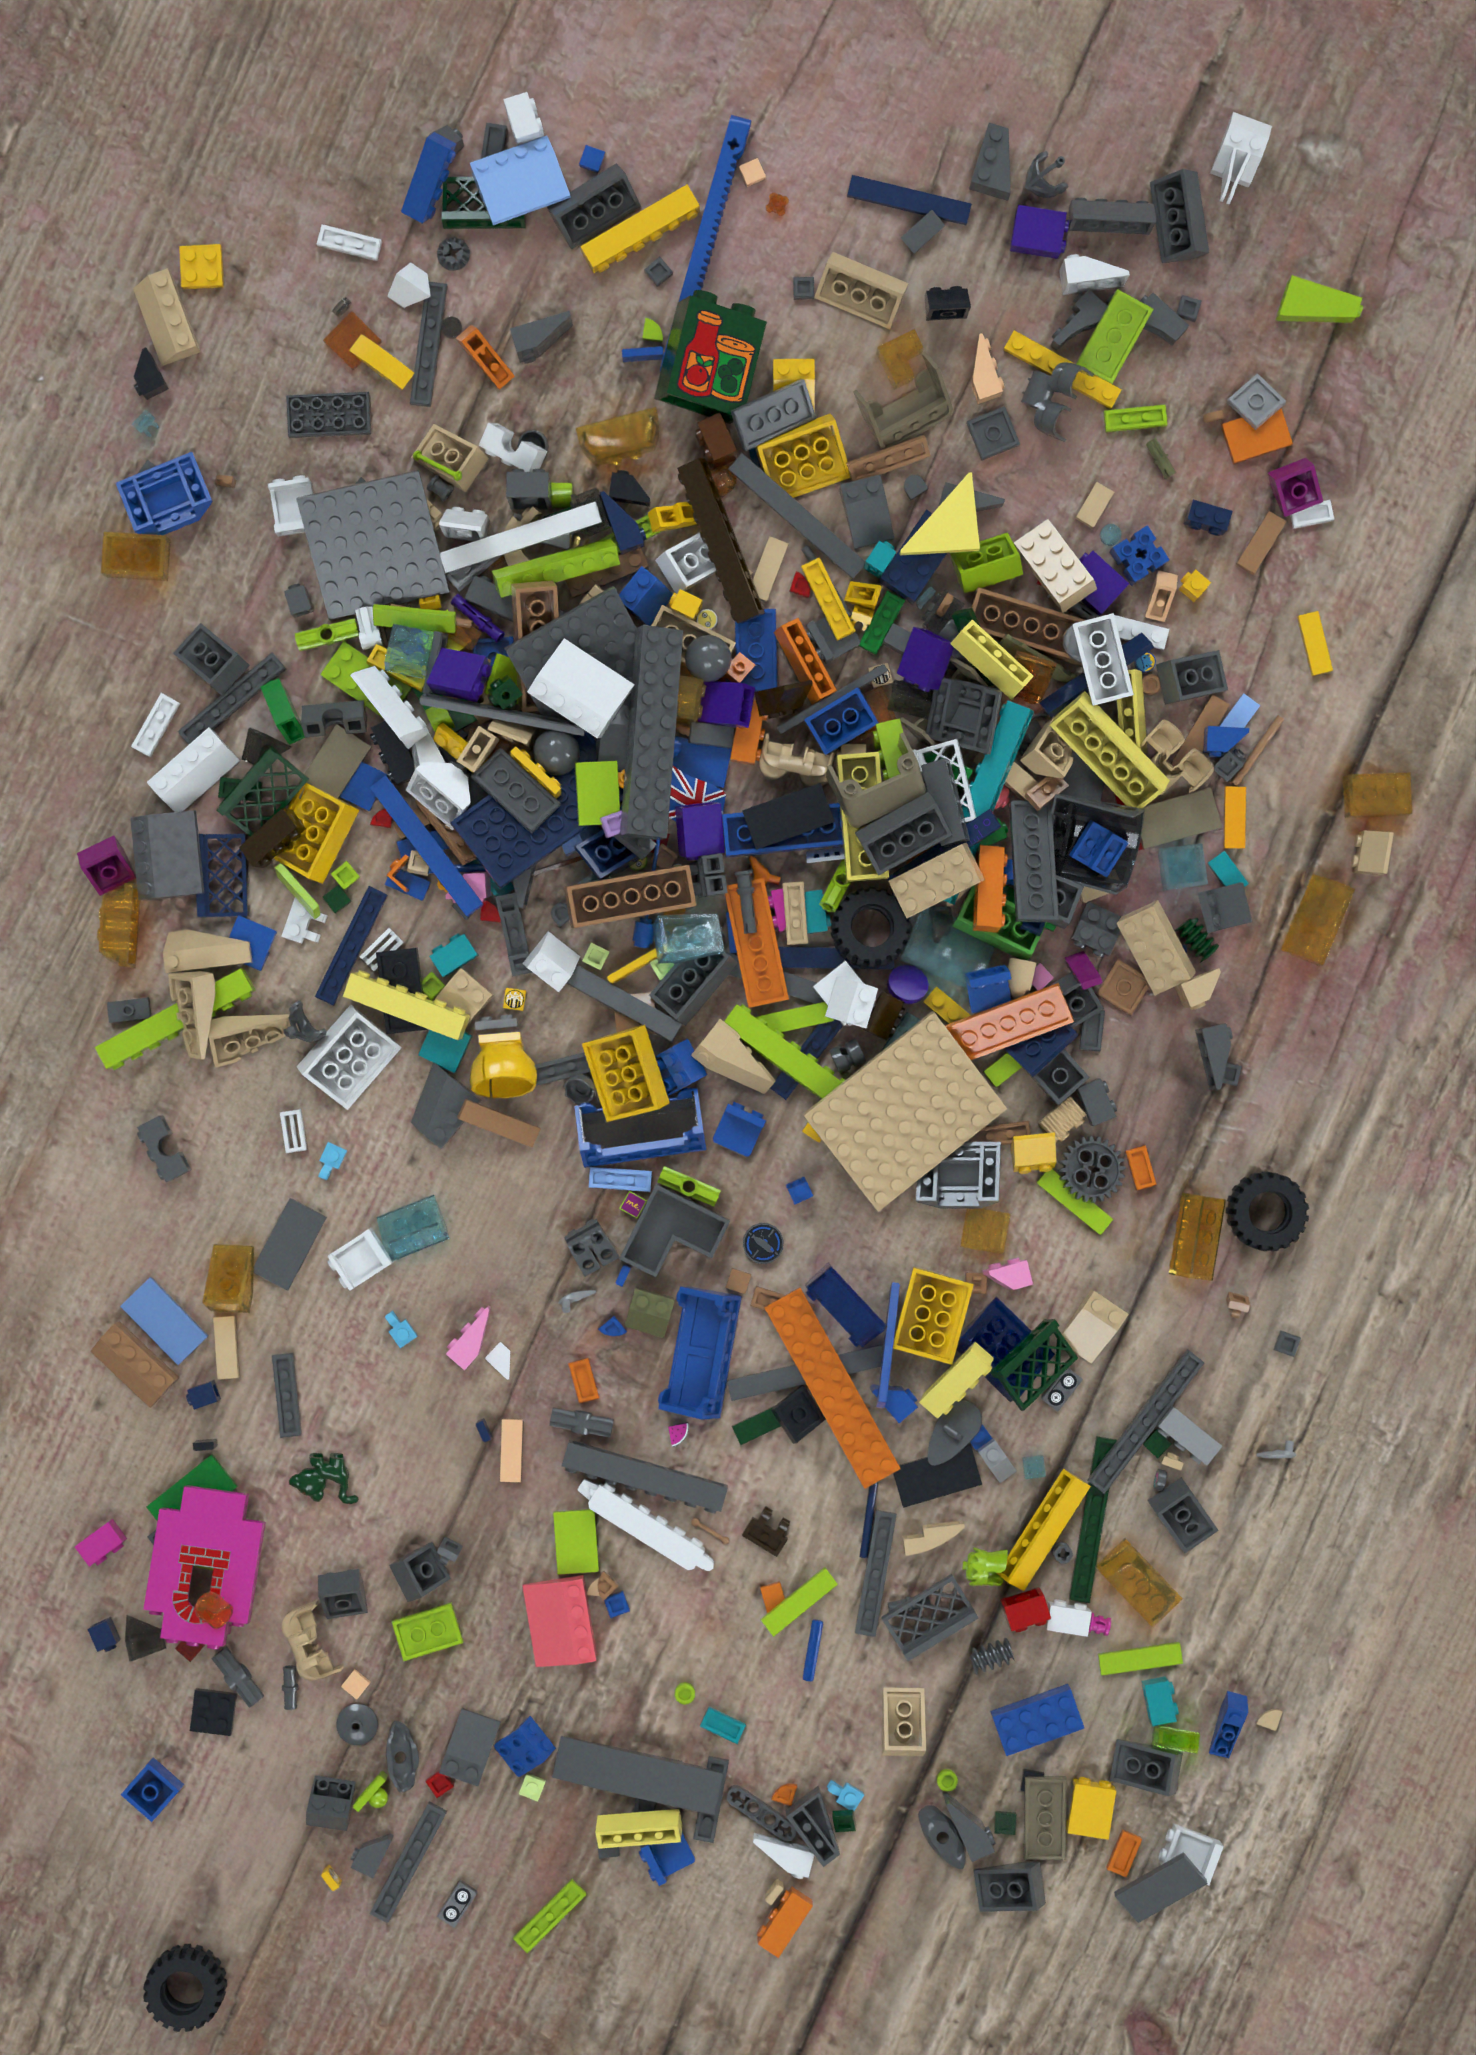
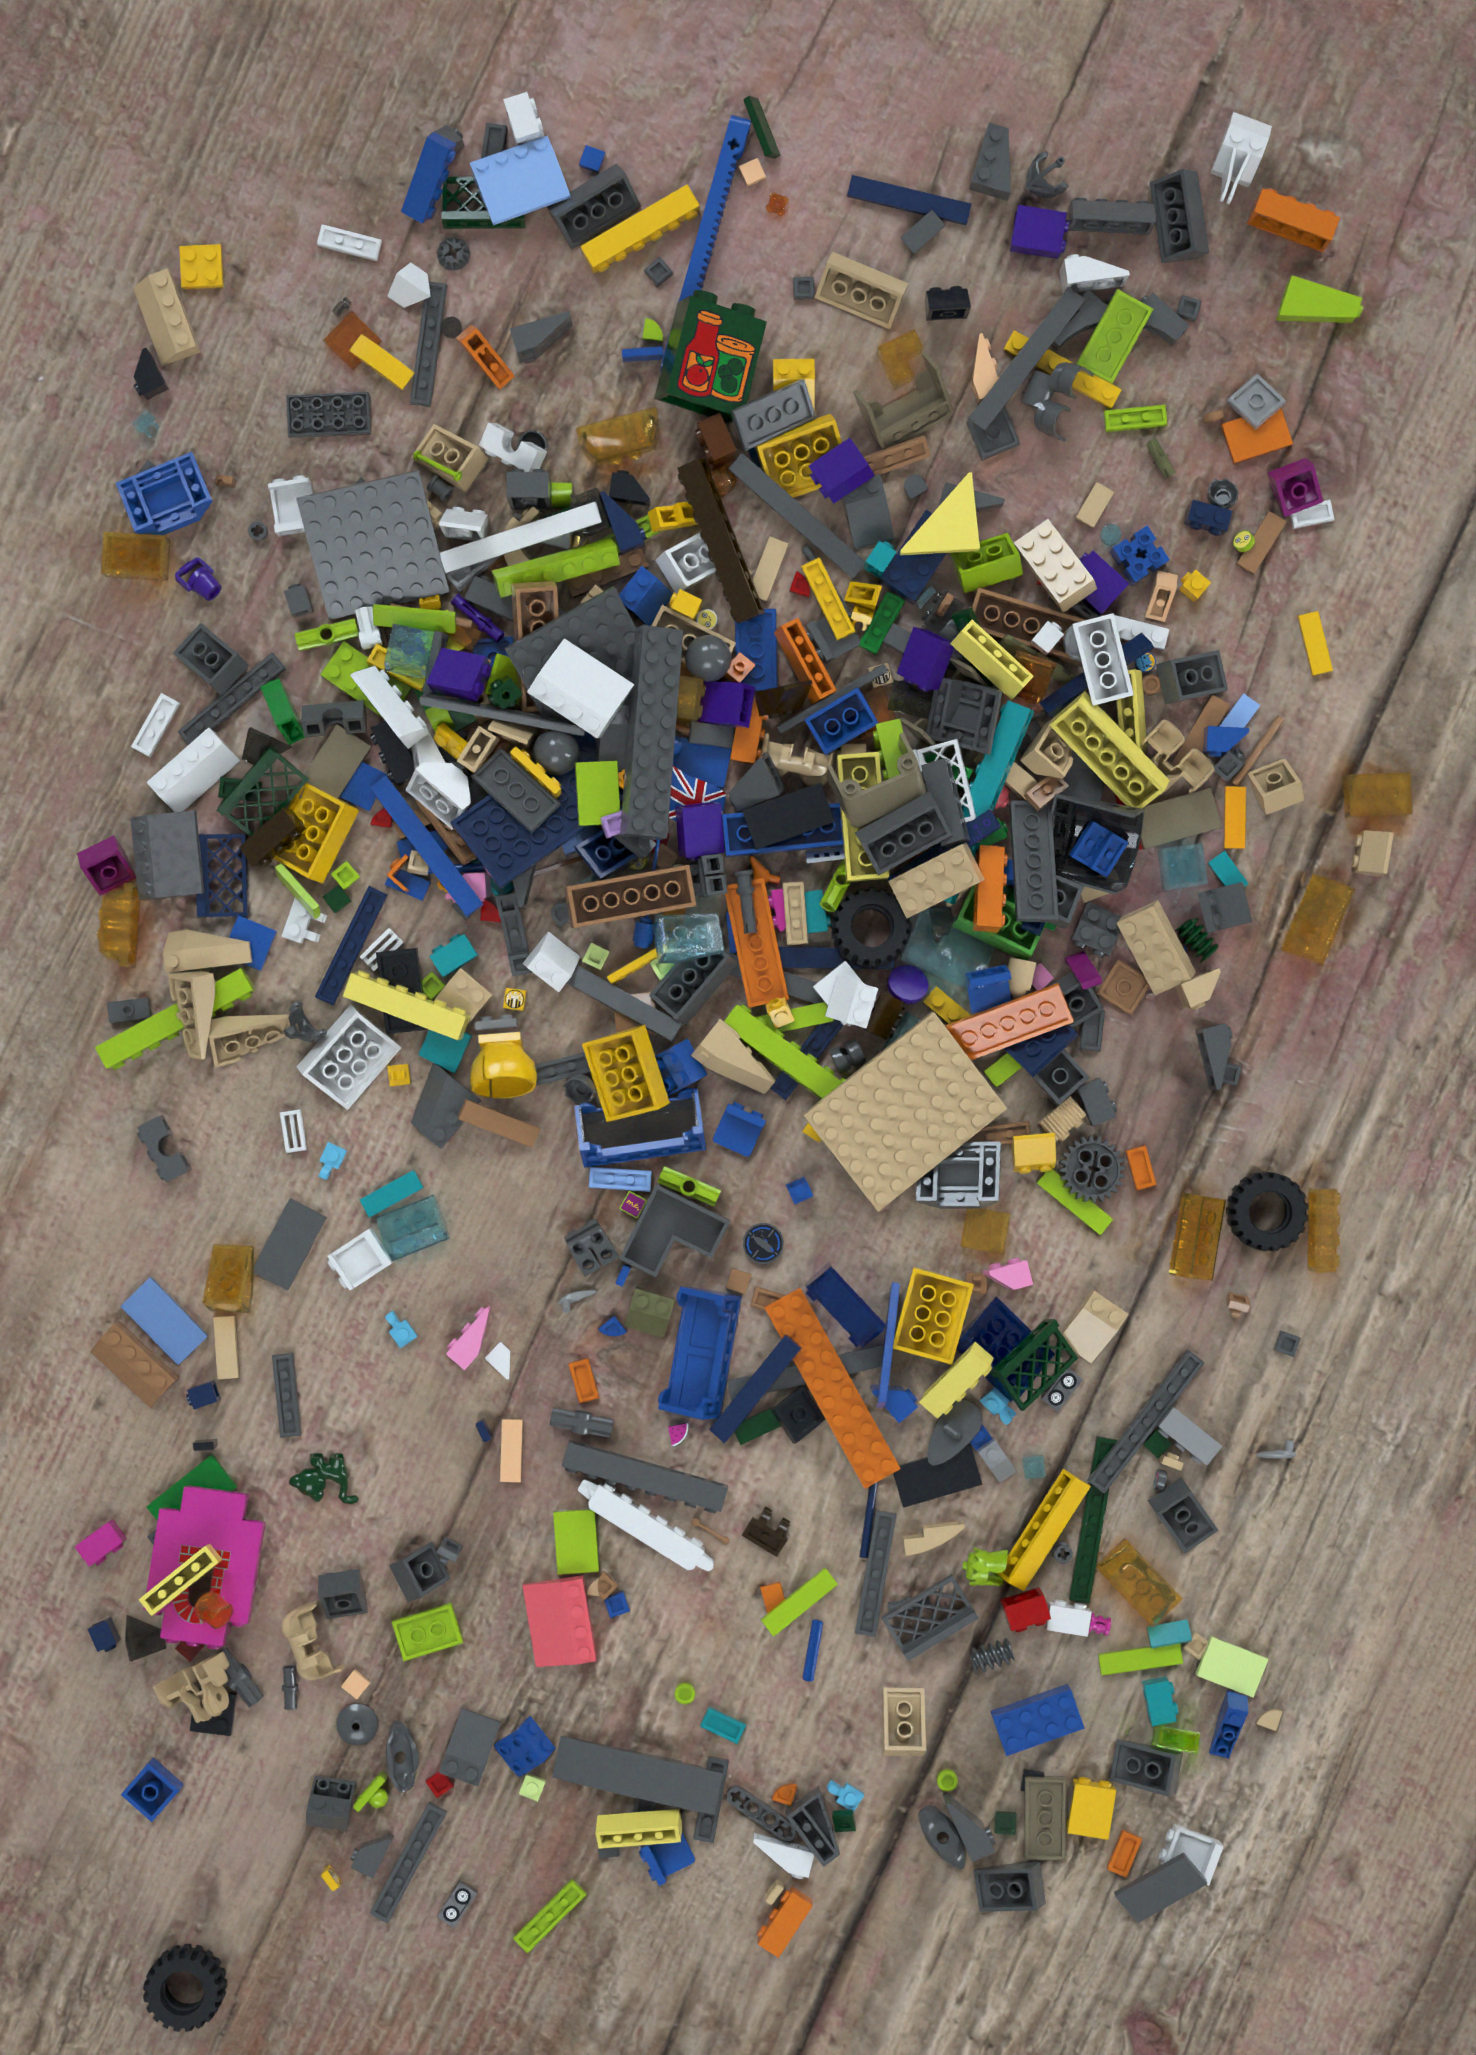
(180, 1579): none -> light yellow brick
(182, 1688): none -> tan piece
(200, 581): none -> dark purple piece
(254, 525): none -> dark grey bush
(391, 1193): none -> teal tile
(399, 1075): none -> yellow tile
(755, 1388): none -> dark blue tile
(757, 785): none -> dark grey slope
(761, 127): none -> dark green tile
(779, 1012): none -> yellow bracket
(840, 471): none -> dark purple brick
(997, 1403): none -> medium azure plate
(1026, 359): none -> dark grey tile
(1047, 637): none -> white brick
(1169, 1634): none -> teal tile
(1196, 1646): none -> tan tile
(1222, 493): none -> dark grey hair
(1231, 1666): none -> yellowish green tile
(1243, 541): none -> tile
(1276, 786): none -> tan slope
(1293, 219): none -> orange brick
(1322, 1230): none -> clear yellow slope

